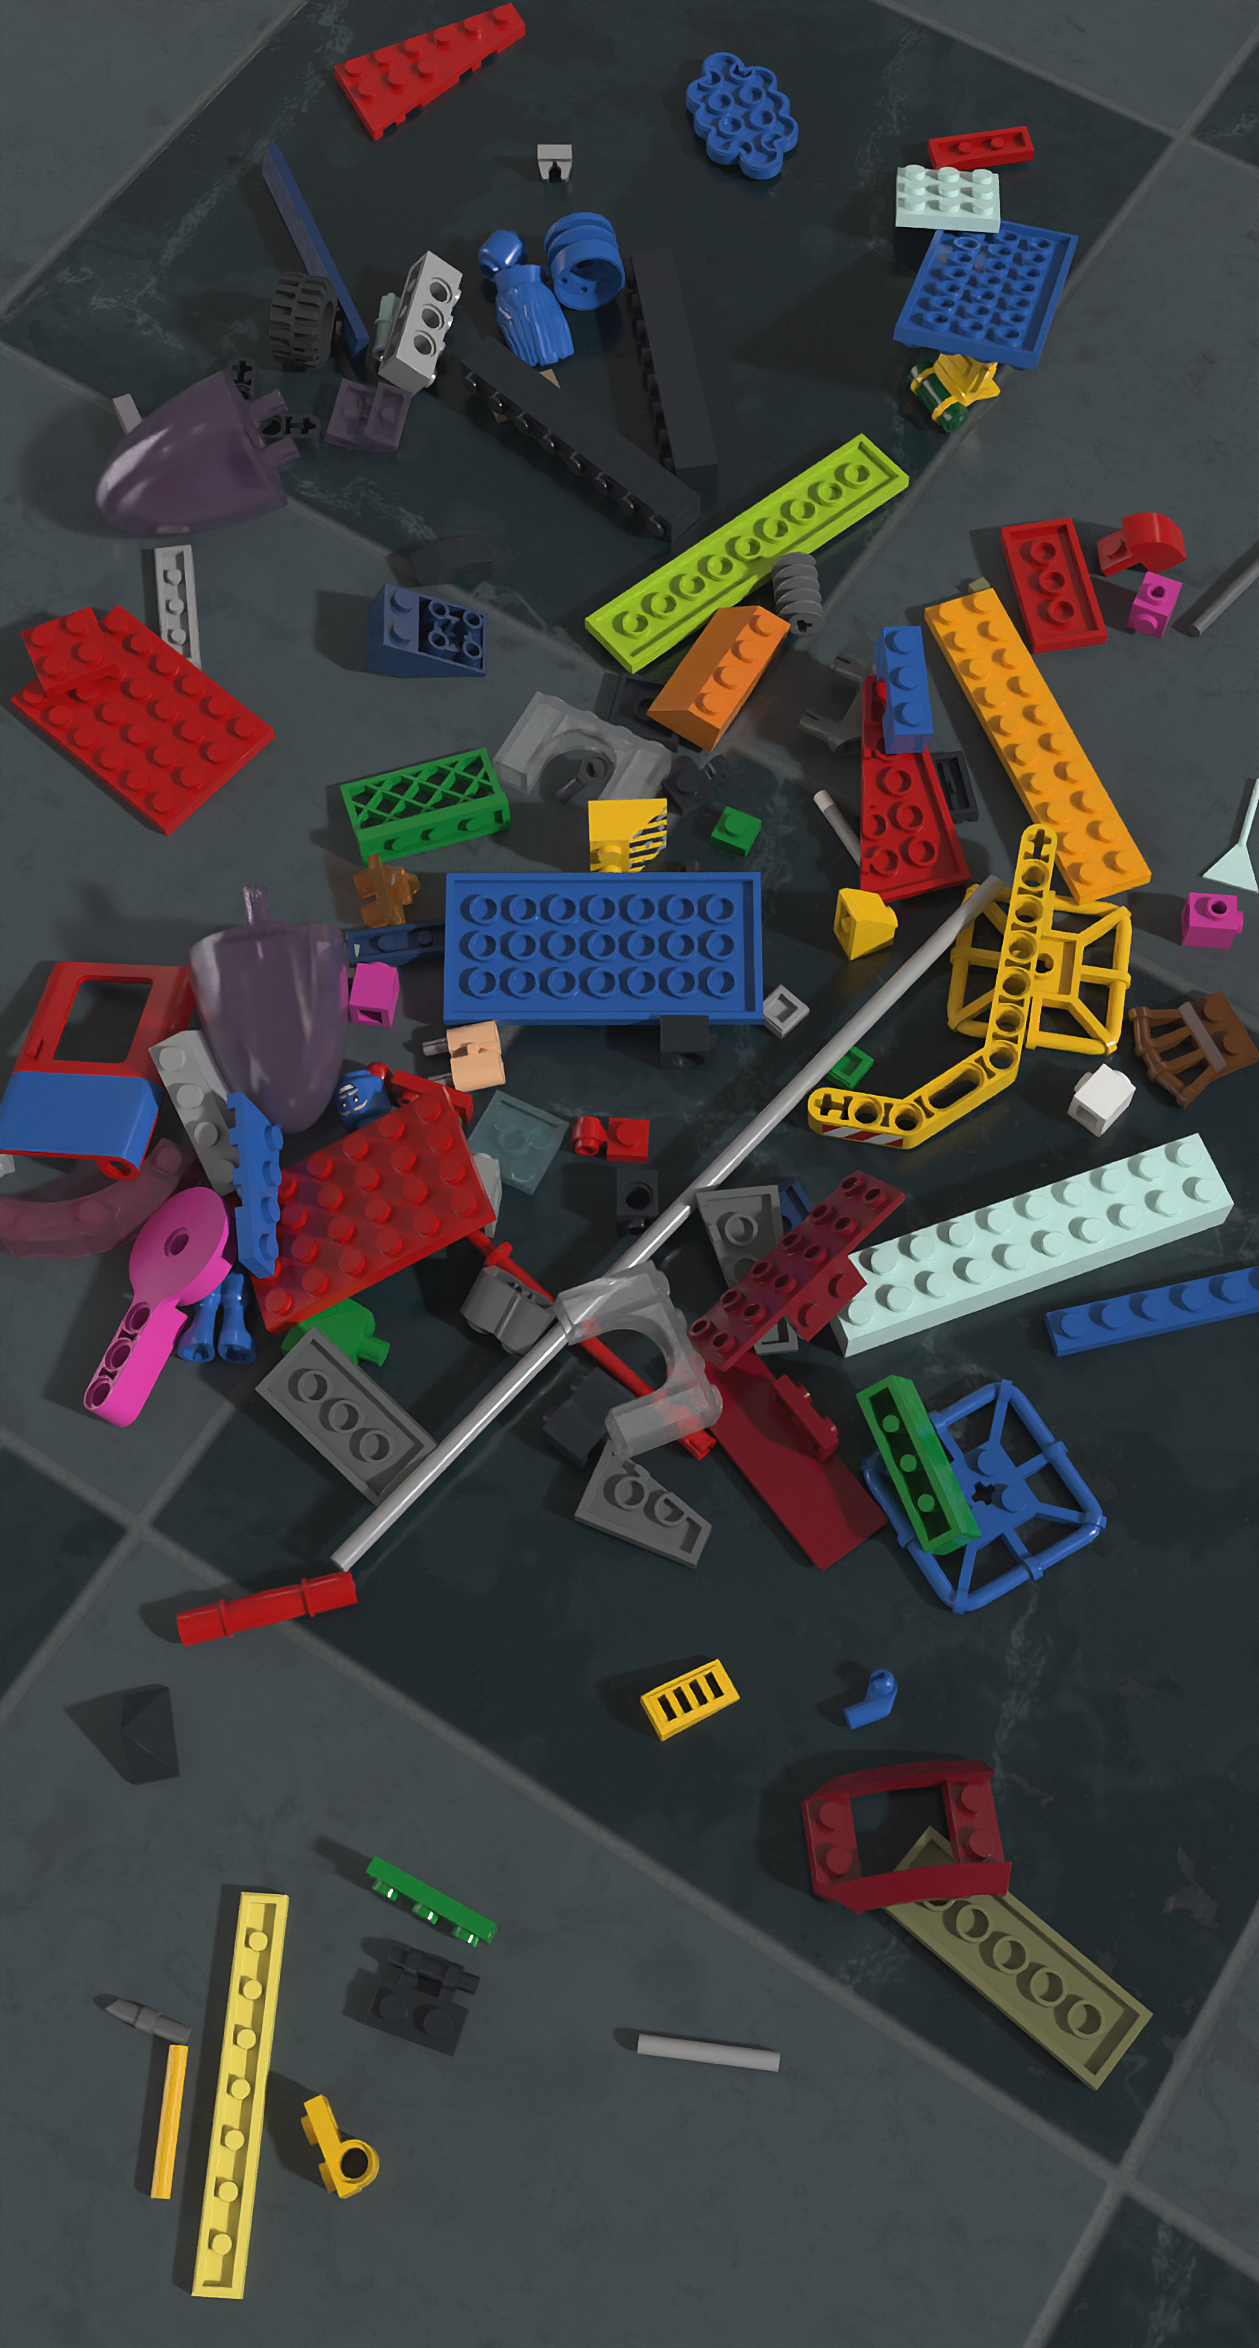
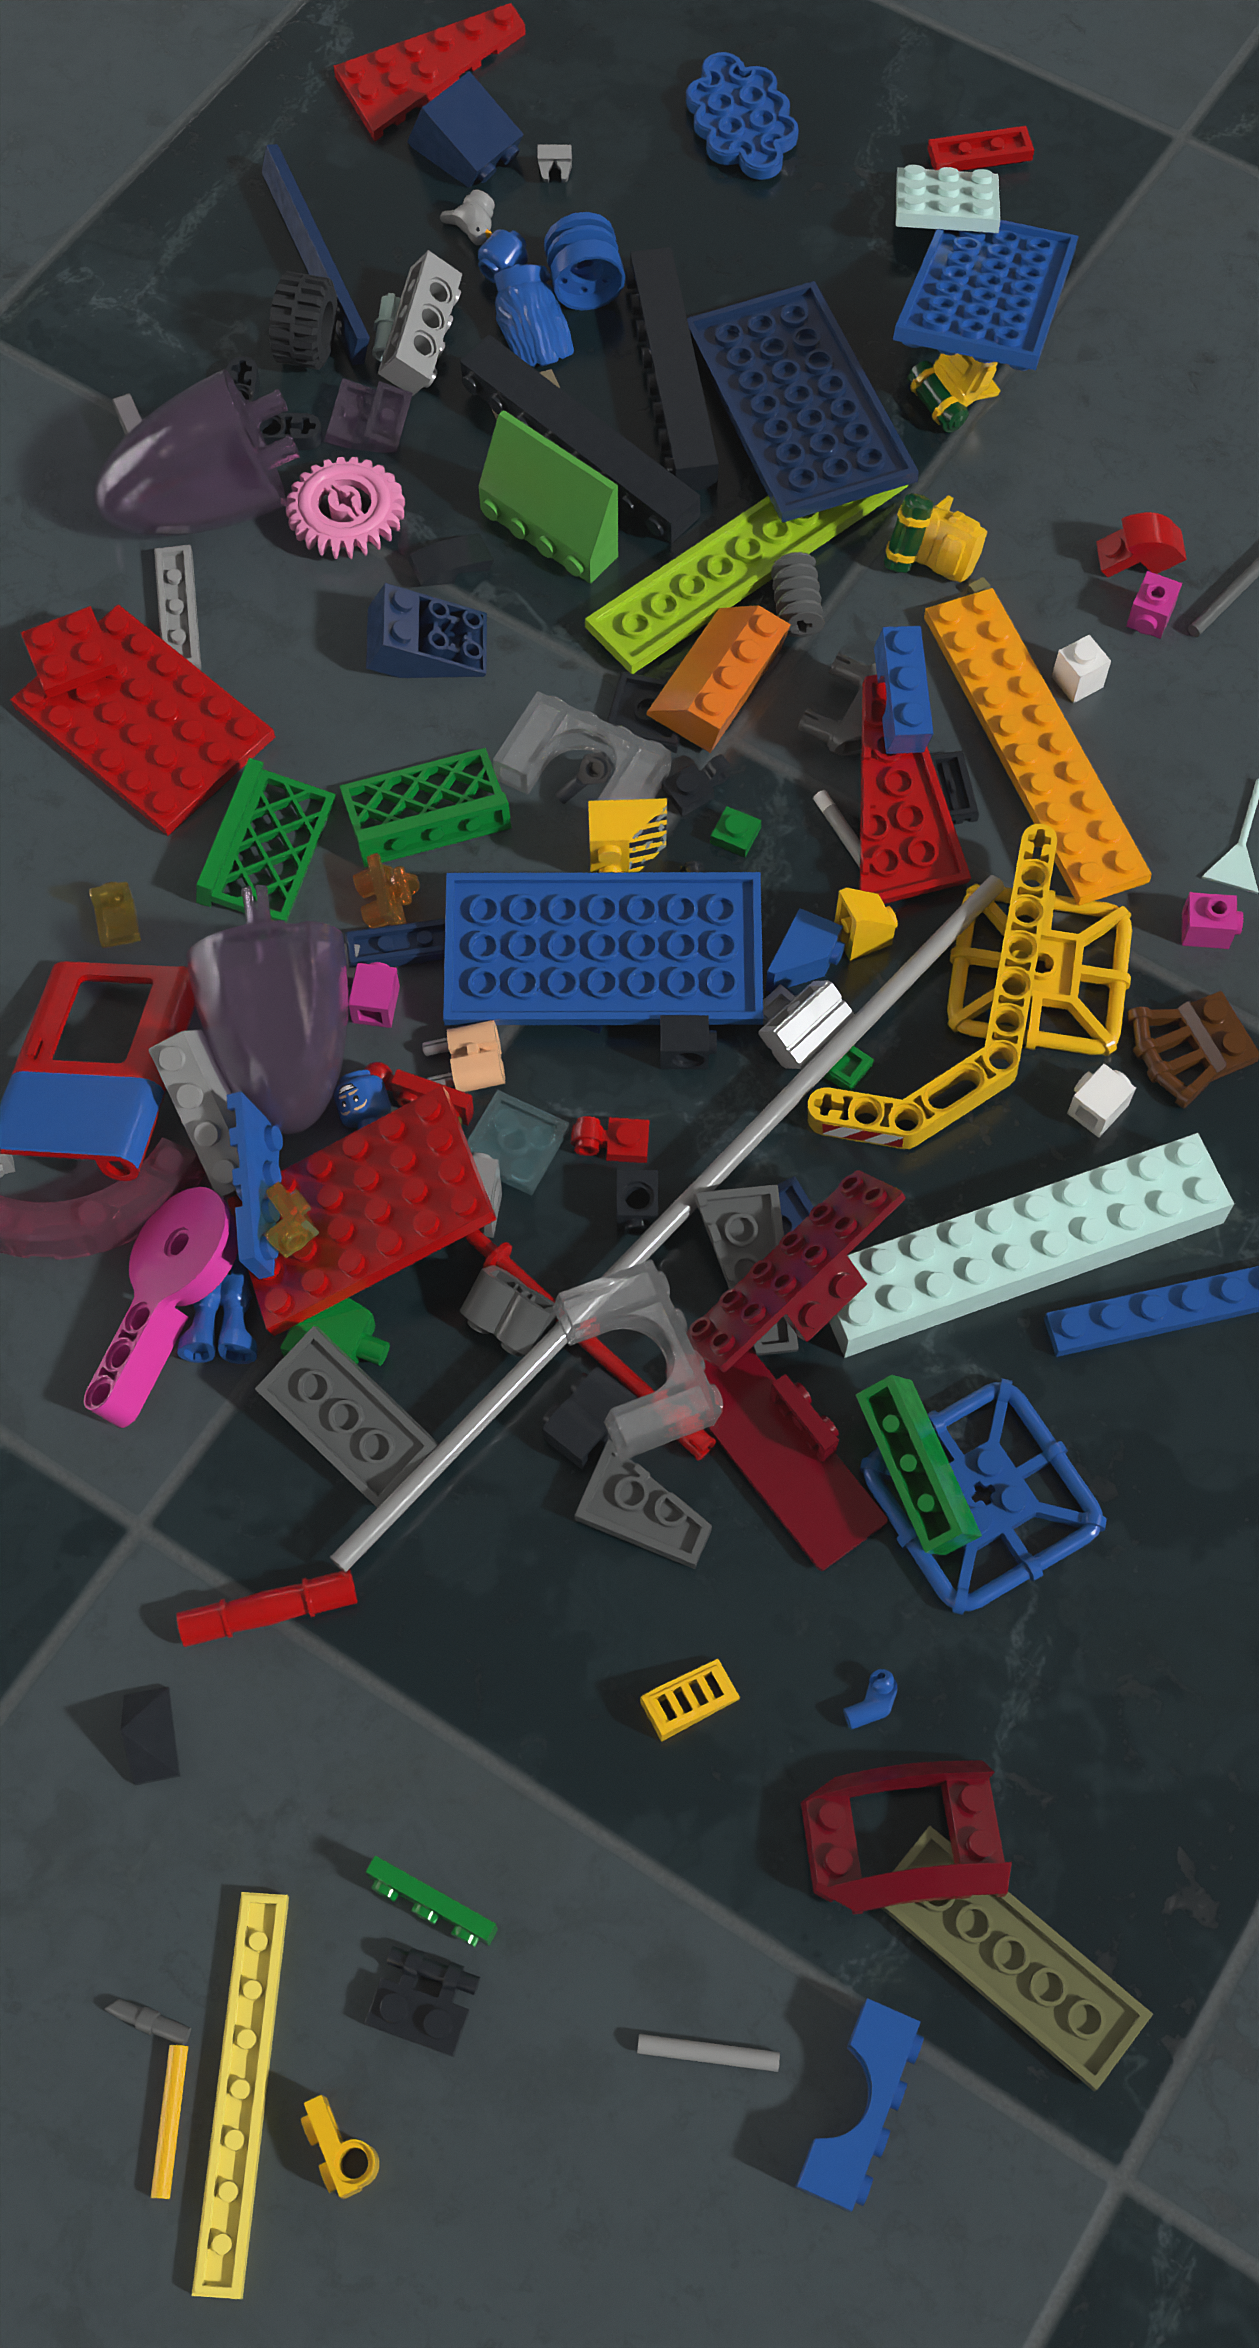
(115, 914): none -> clear yellow bracket
(237, 824): none -> green fence
(296, 1226): none -> clear yellow bracket
(348, 523): none -> bright pink gear
(465, 132): none -> dark blue slope
(473, 216): none -> light grey animal
(550, 499): none -> bright green slope
(800, 402): none -> dark blue plate
(805, 951): none -> blue slope
(806, 1024): none -> brick
(838, 2165): none -> blue arch
(934, 538): none -> yellow piece
(1052, 585): red plate -> none
(1081, 668): none -> white brick

